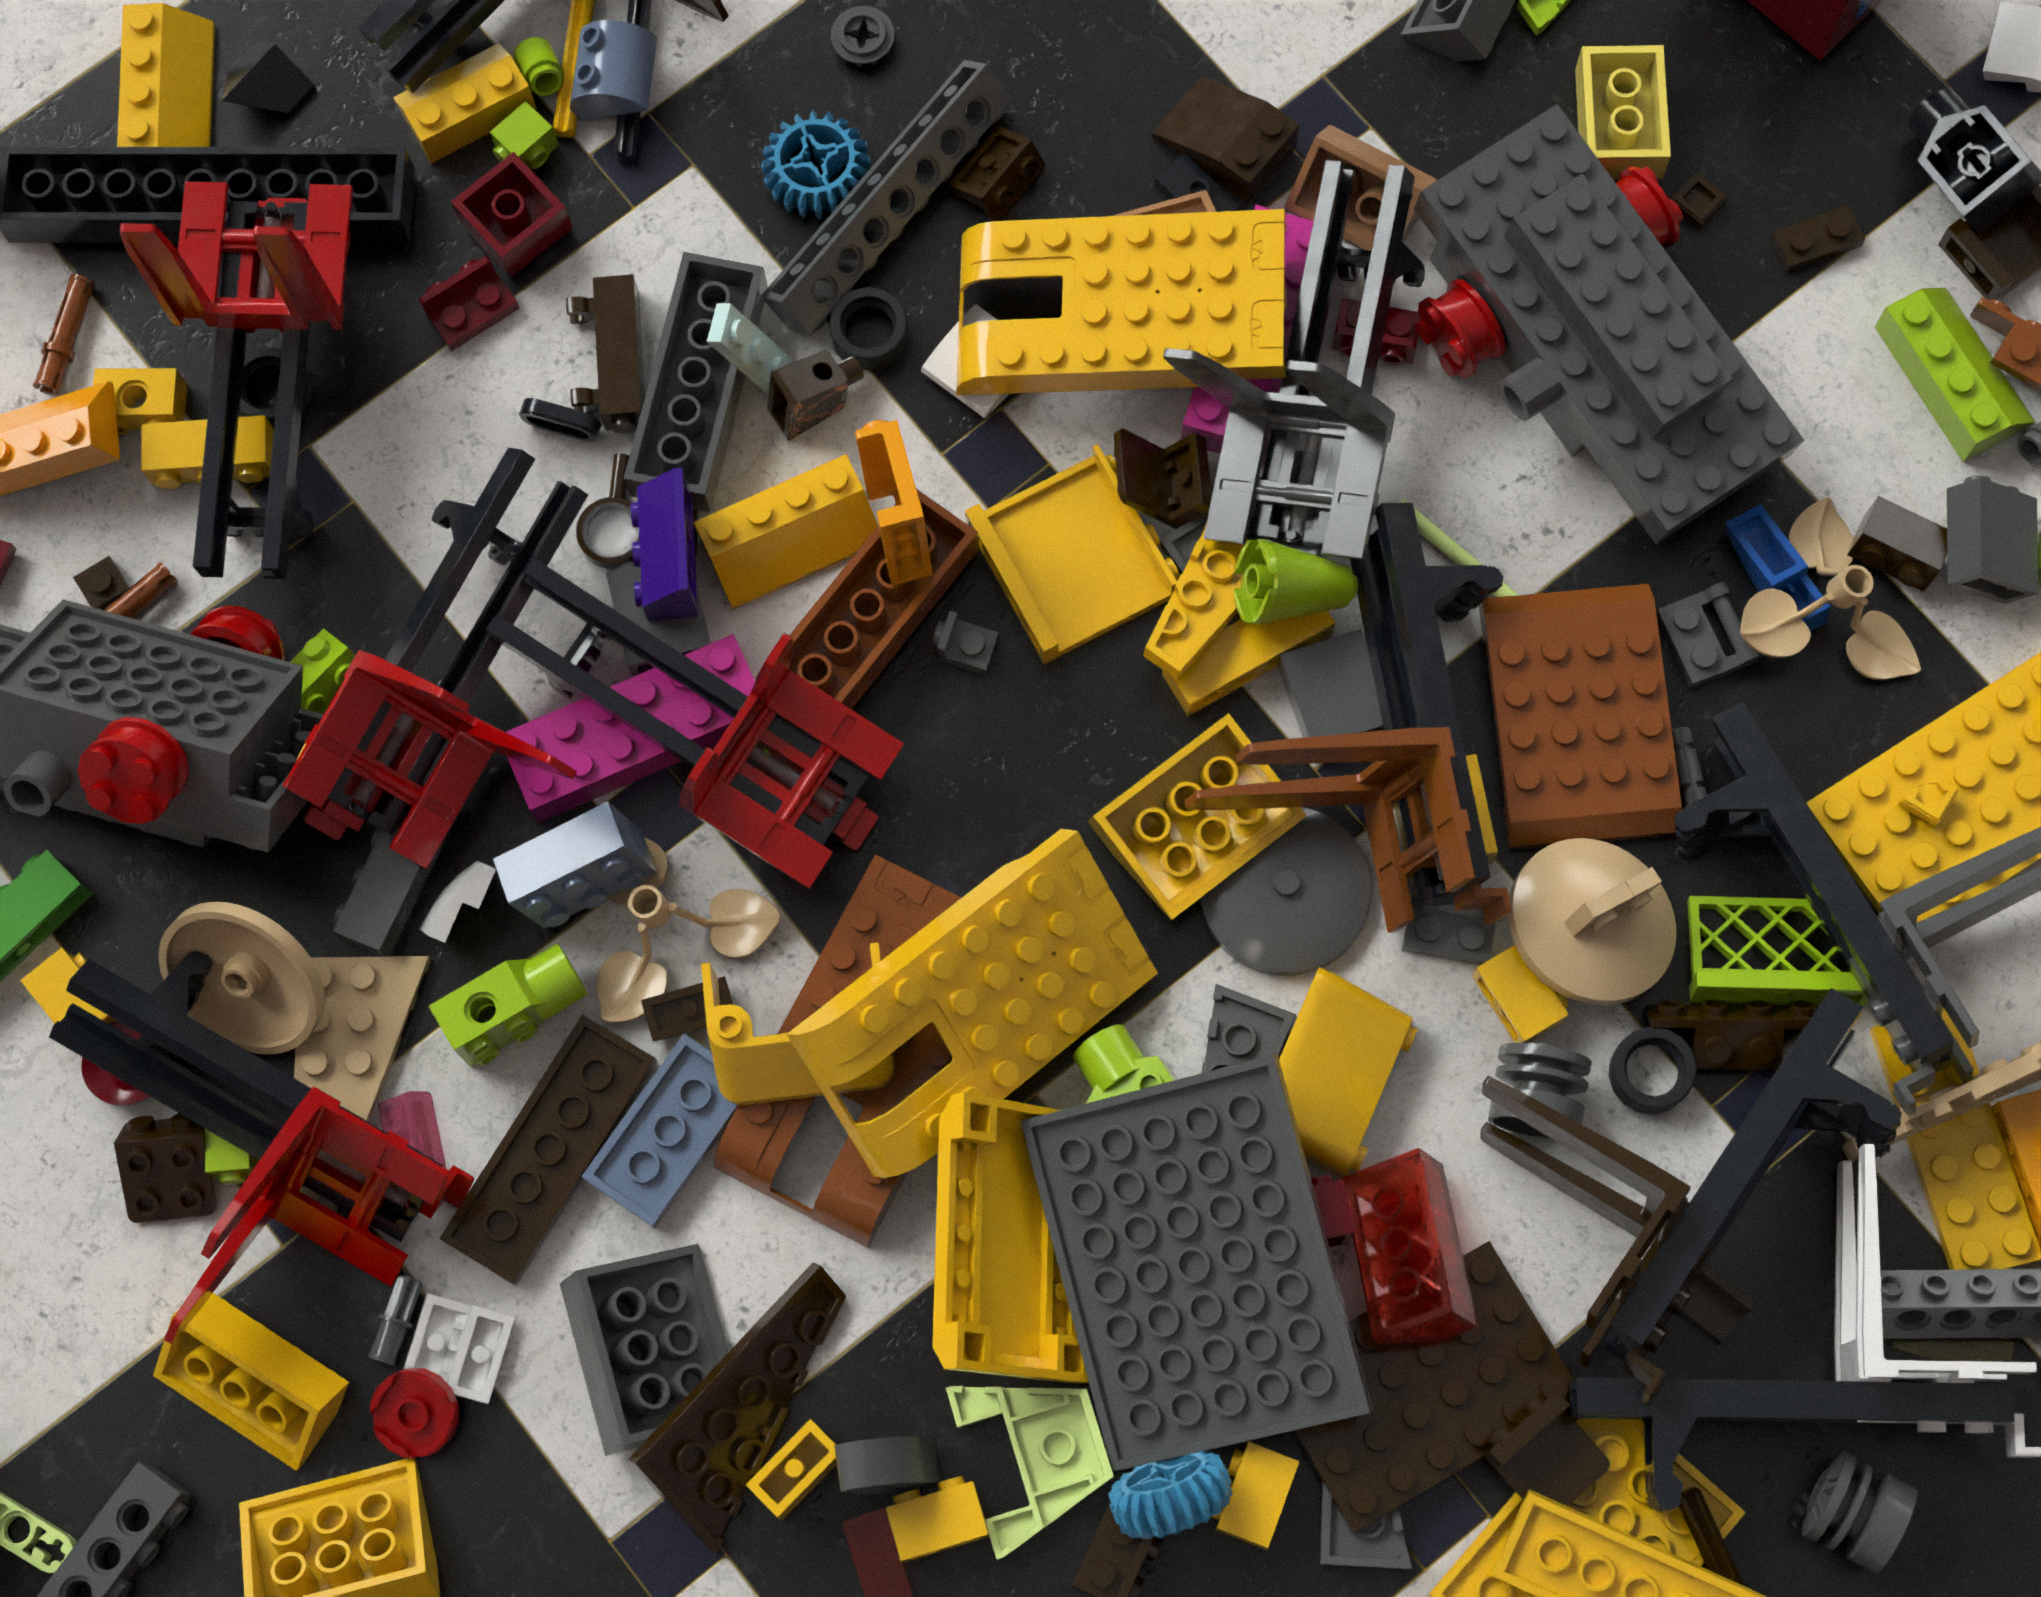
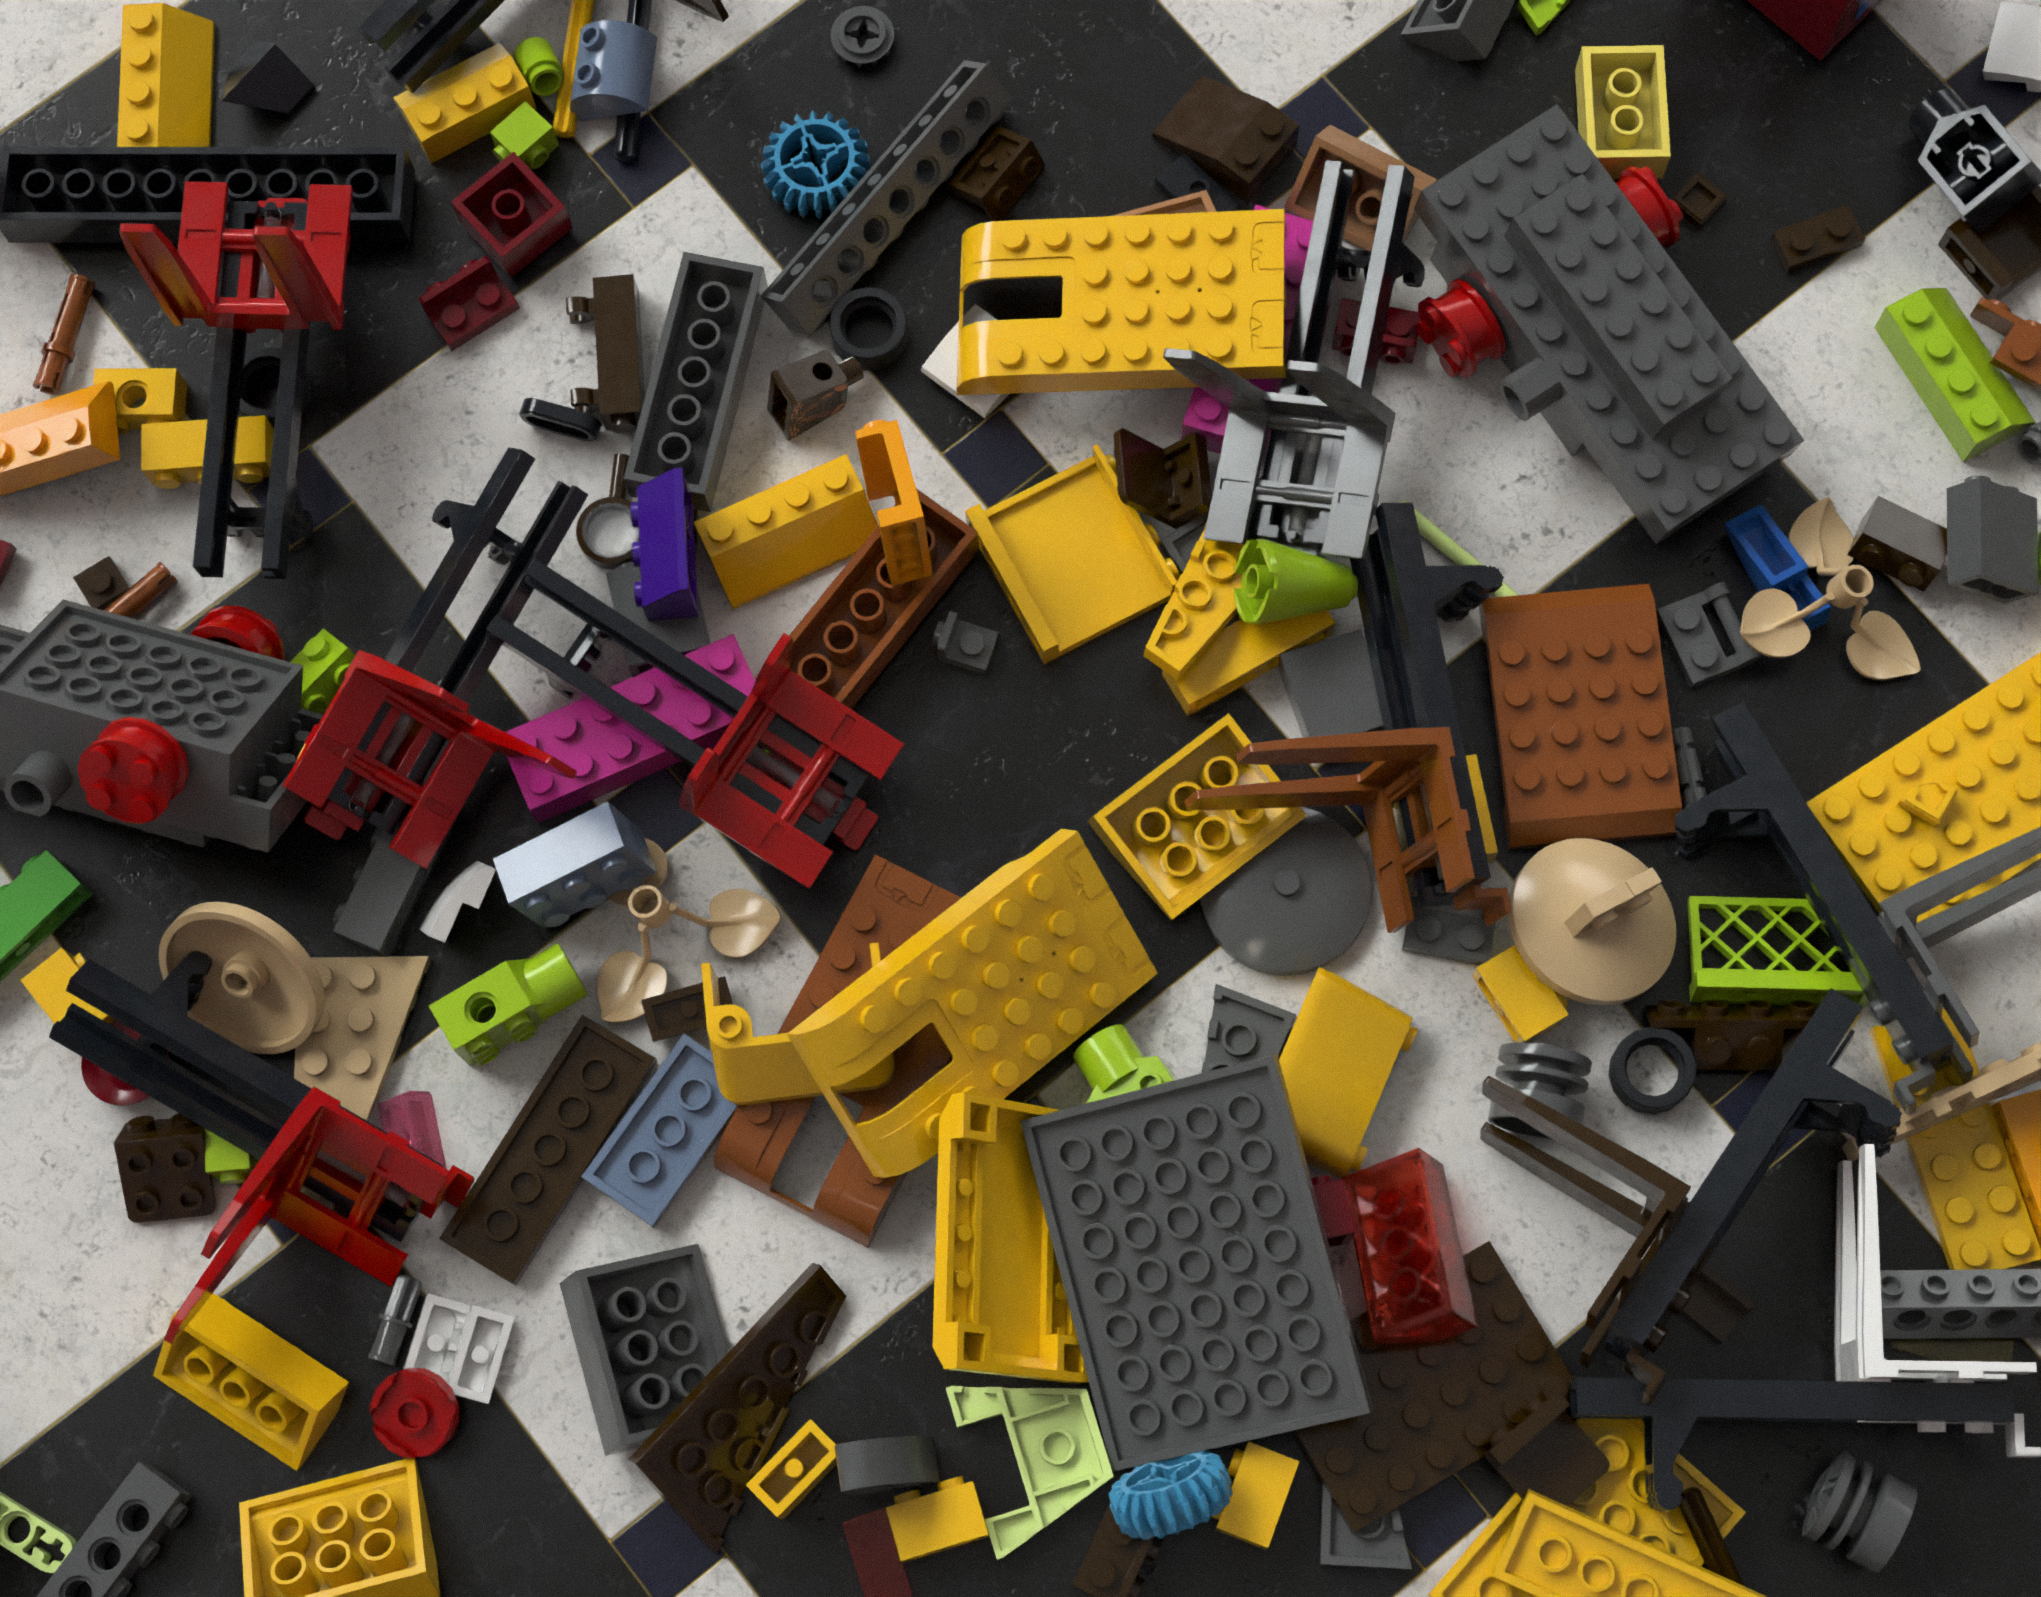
(745, 345): light aqua plate -> none

